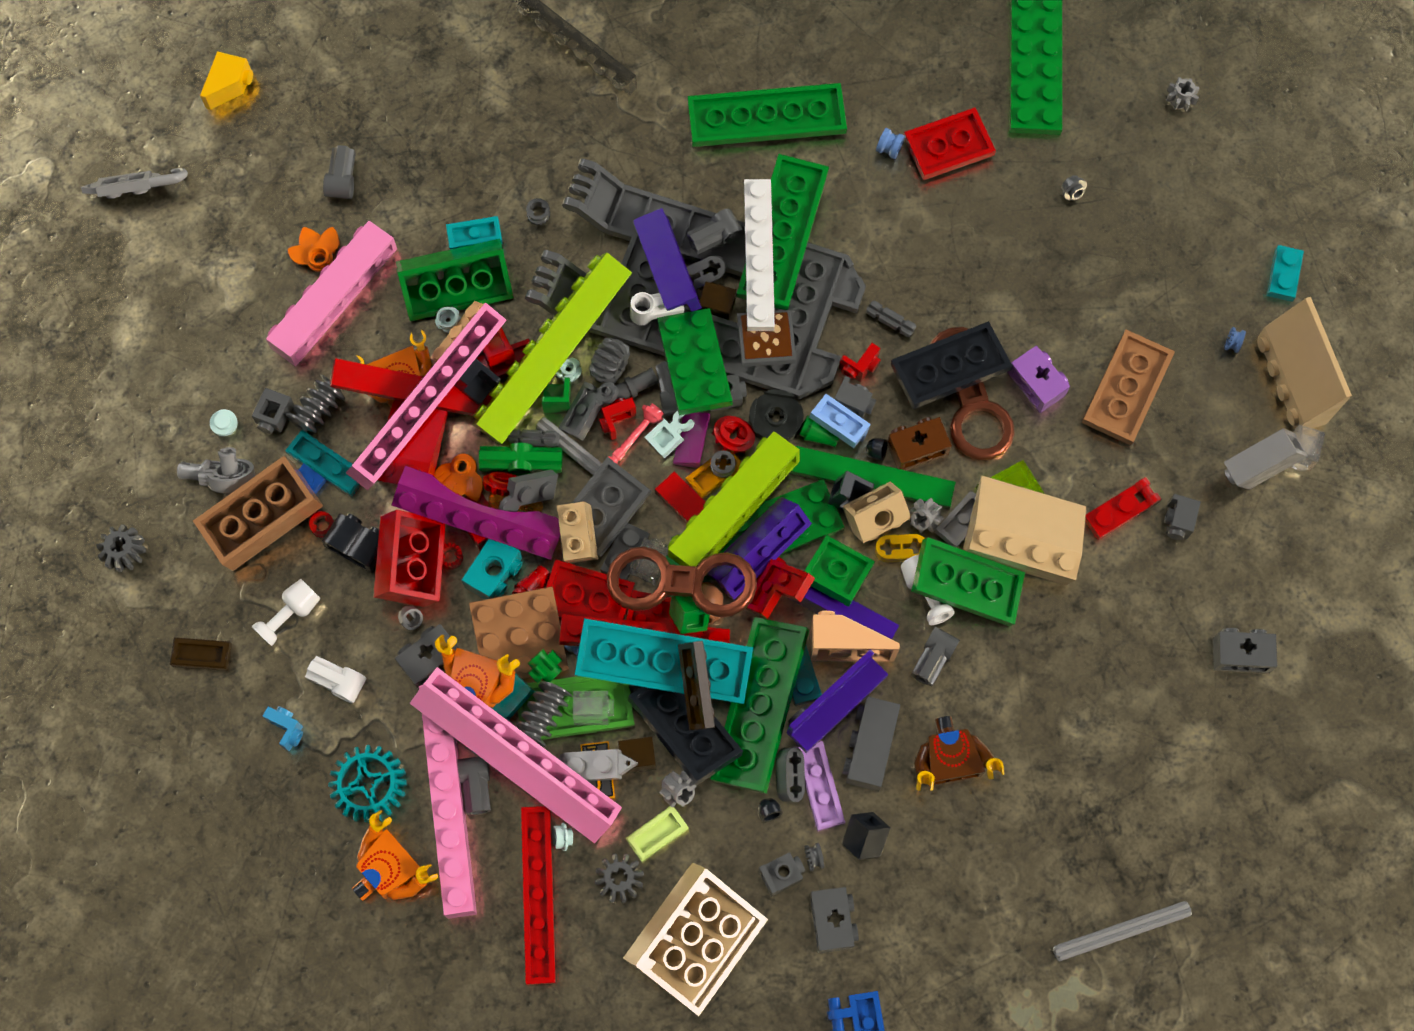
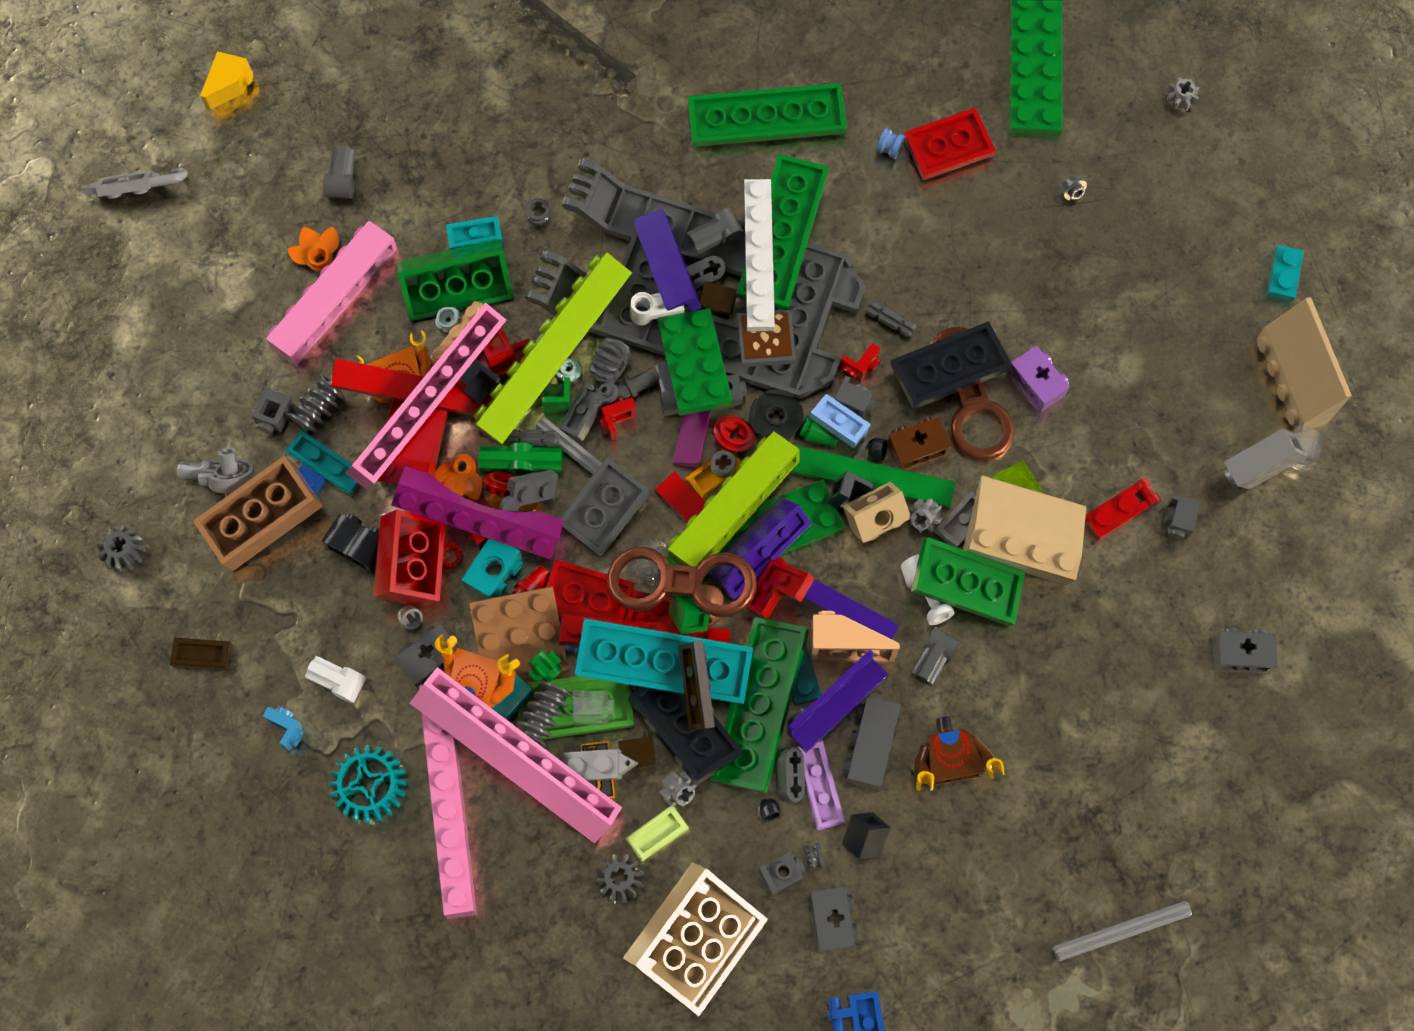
(223, 422): light aqua plate -> none
(298, 599): white piece -> none
(313, 520): red bush -> none
(388, 865): orange torso -> none
(475, 776): dark grey piece -> none
(538, 896): red plate -> none
(562, 837): light aqua plate -> none
(577, 532): tan brick -> none
(628, 538): dark grey plate -> none
(652, 415): coral piece -> none
(666, 436): light aqua plate -> none
(838, 570): green plate -> none
(897, 541): yellow beam -> none
(1128, 387): medium nougat plate -> none
(1235, 341): medium blue bush -> none

